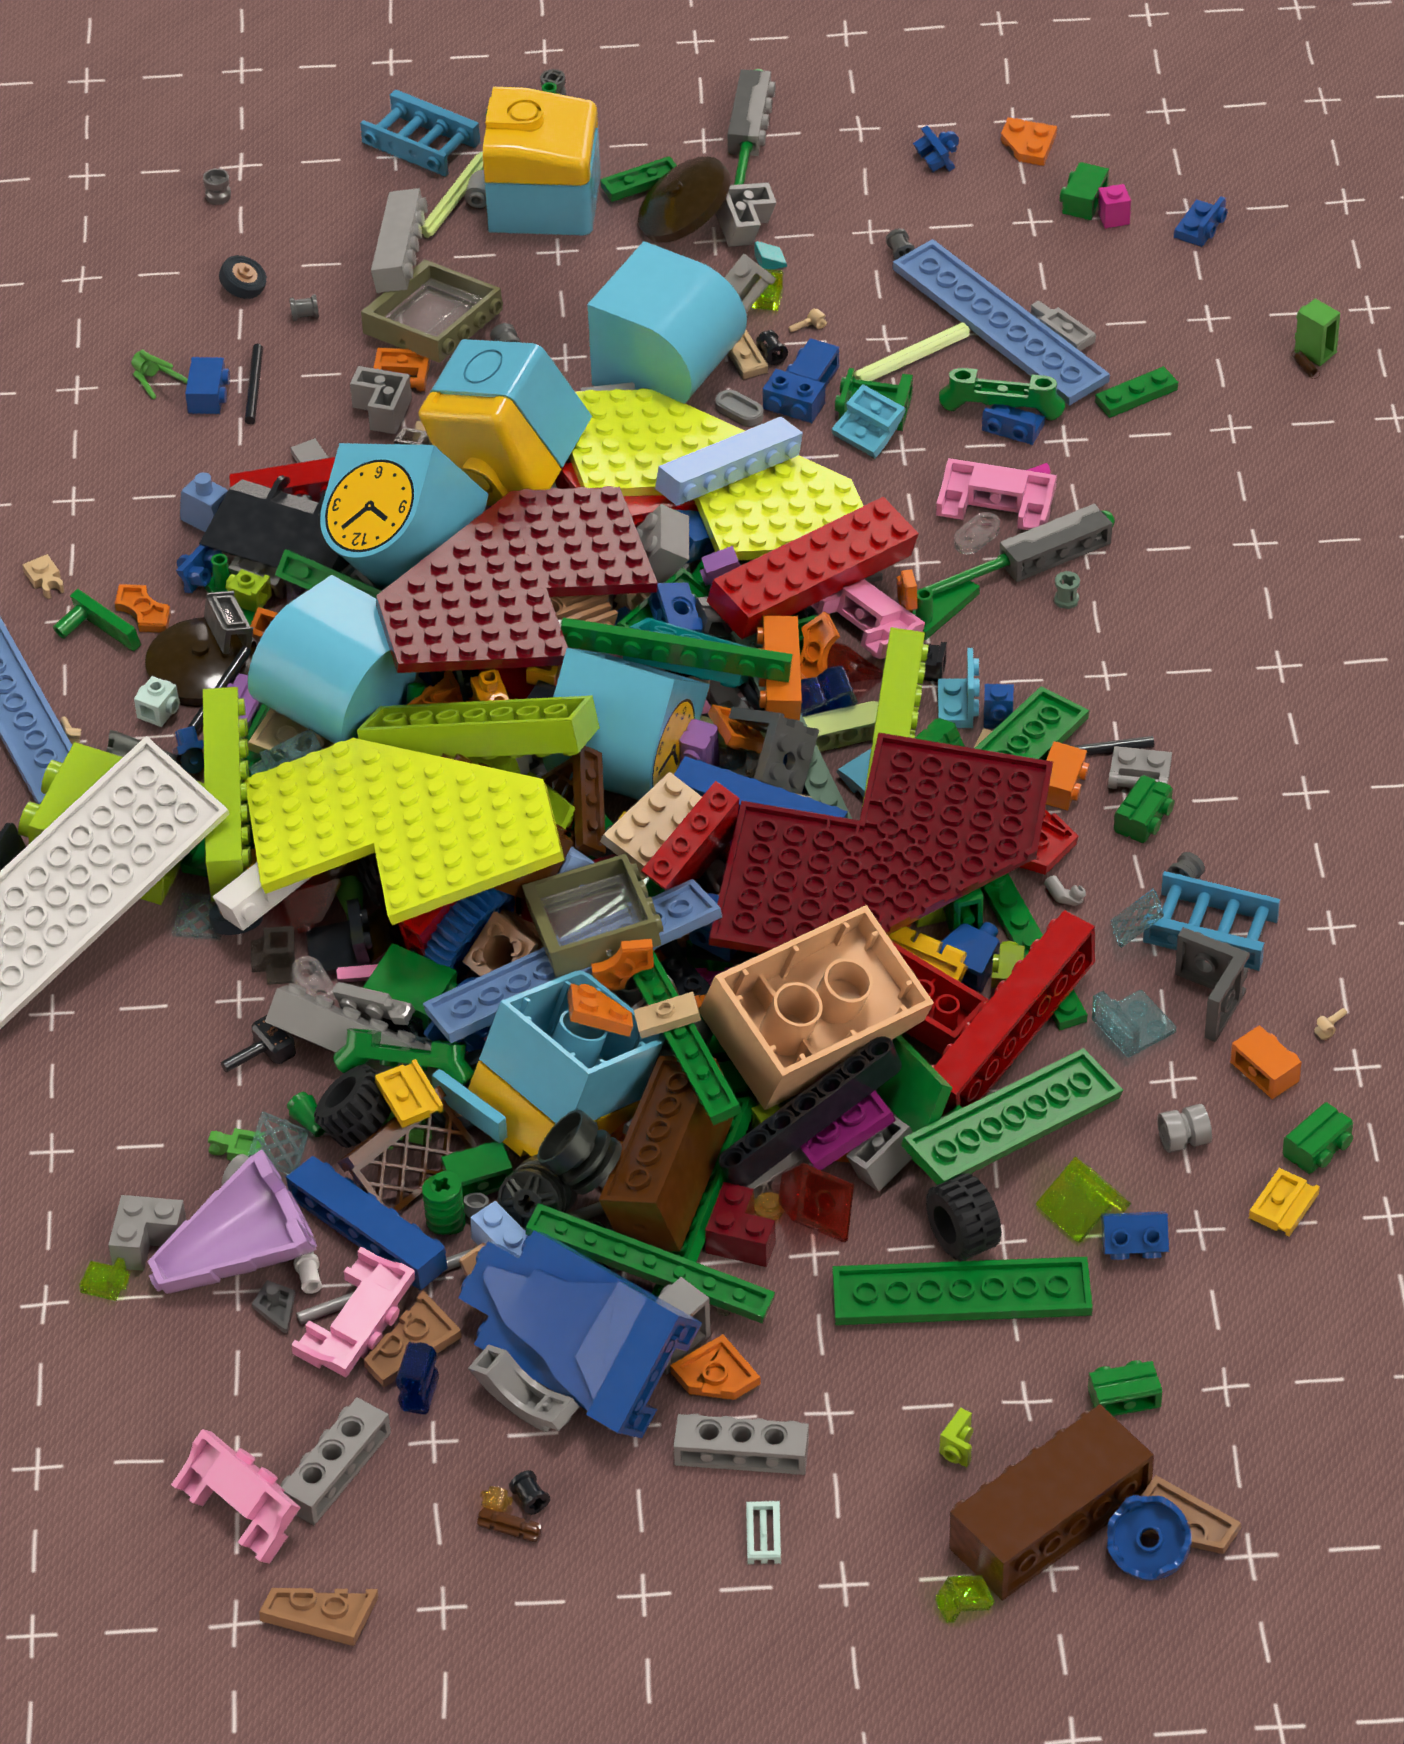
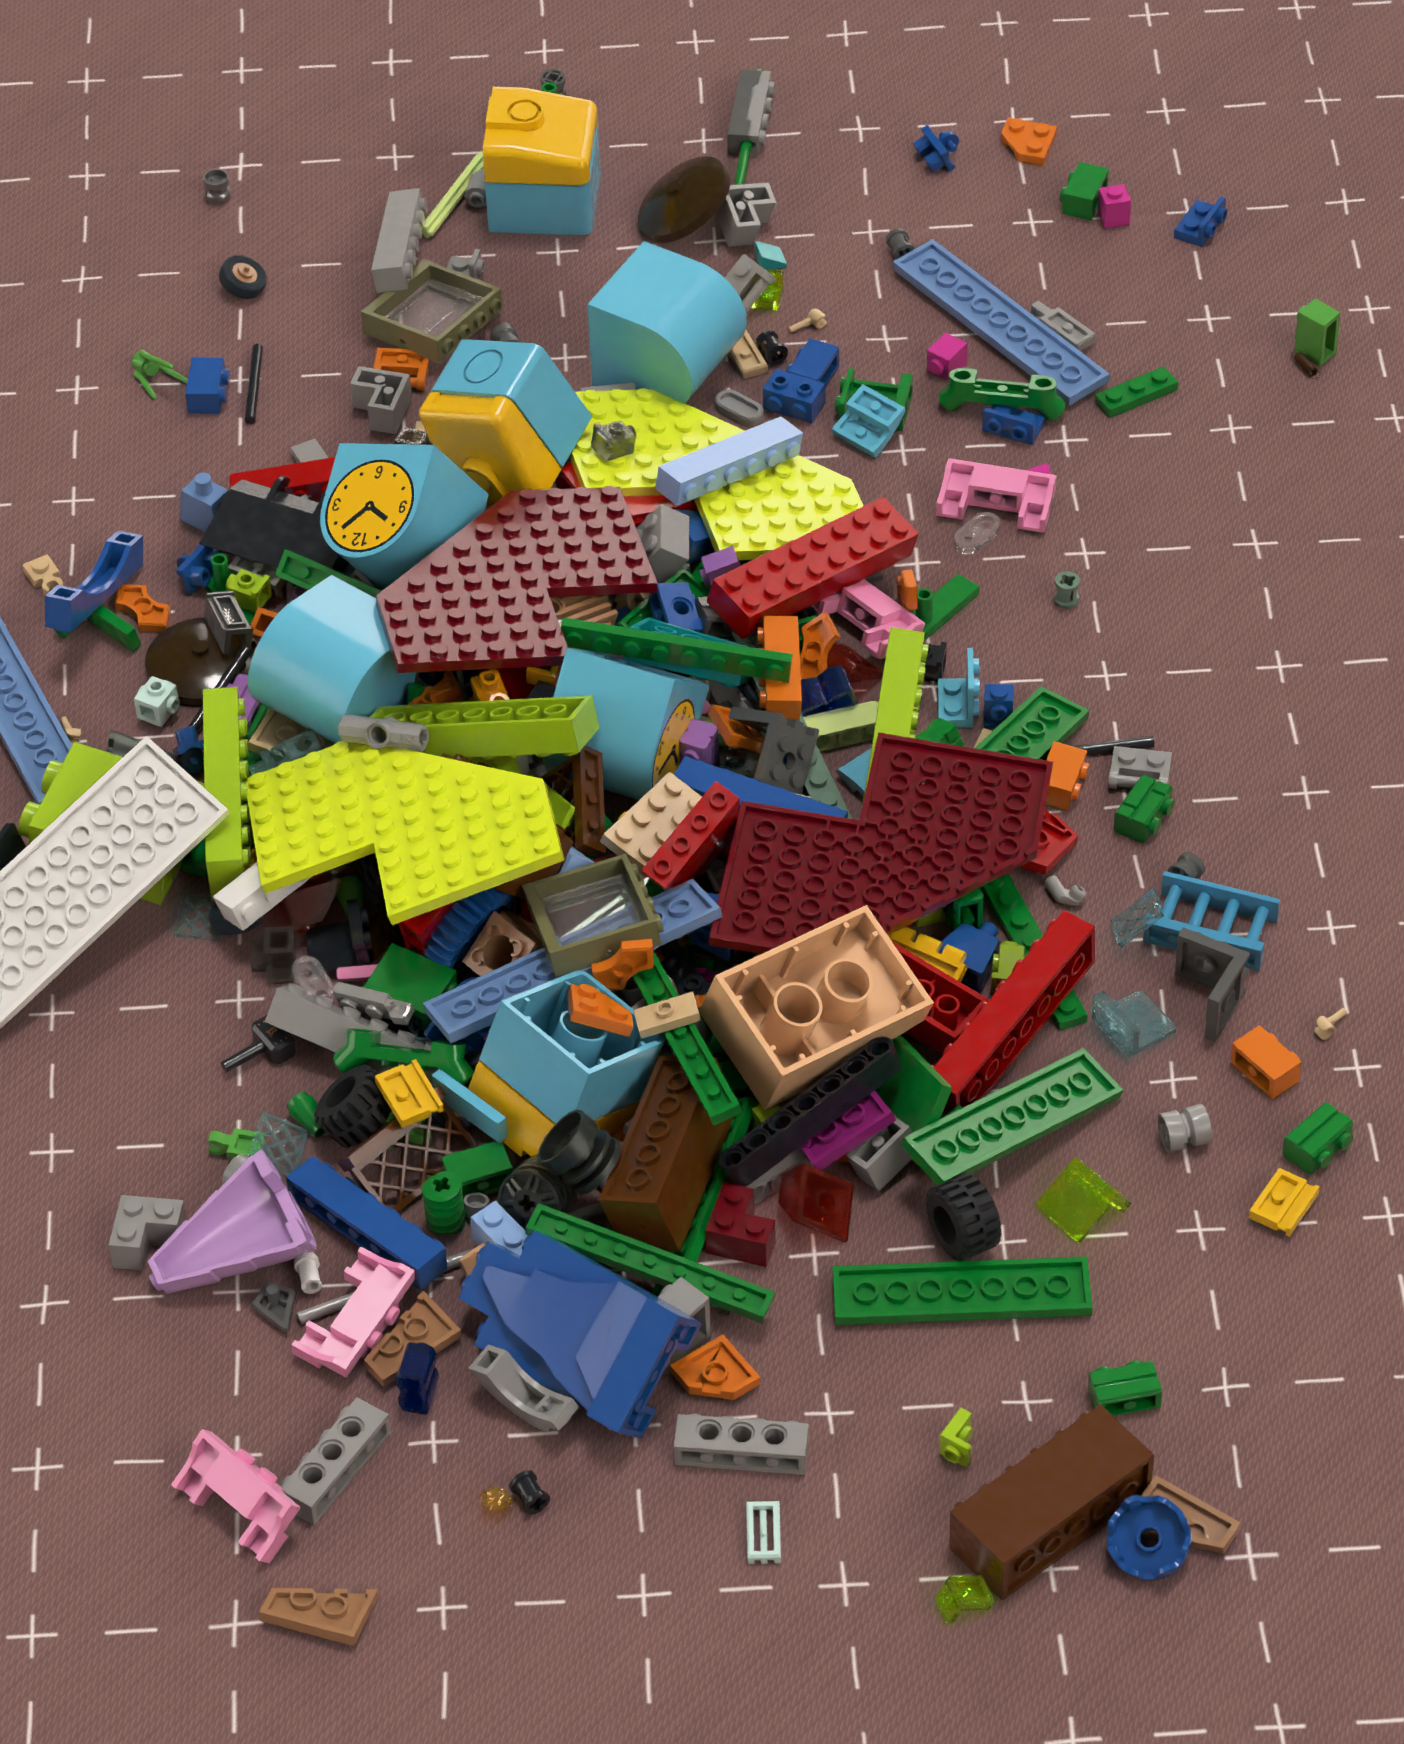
(105, 1280): clear neon green bracket -> none
(117, 563): none -> blue arch
(304, 307): dark grey bush -> none
(398, 734): none -> light grey piece
(428, 116): dark azure fence -> none
(470, 267): none -> light grey bracket
(509, 1524): reddish brown axle -> none
(613, 440): none -> clear smoke brick
(636, 179): green plate -> none
(767, 1206): clear yellow plate -> none
(913, 353): yellowish green axle -> none
(946, 355): none -> dark pink brick
(1043, 547): dark grey piece -> none
(1135, 1234): blue brick -> none

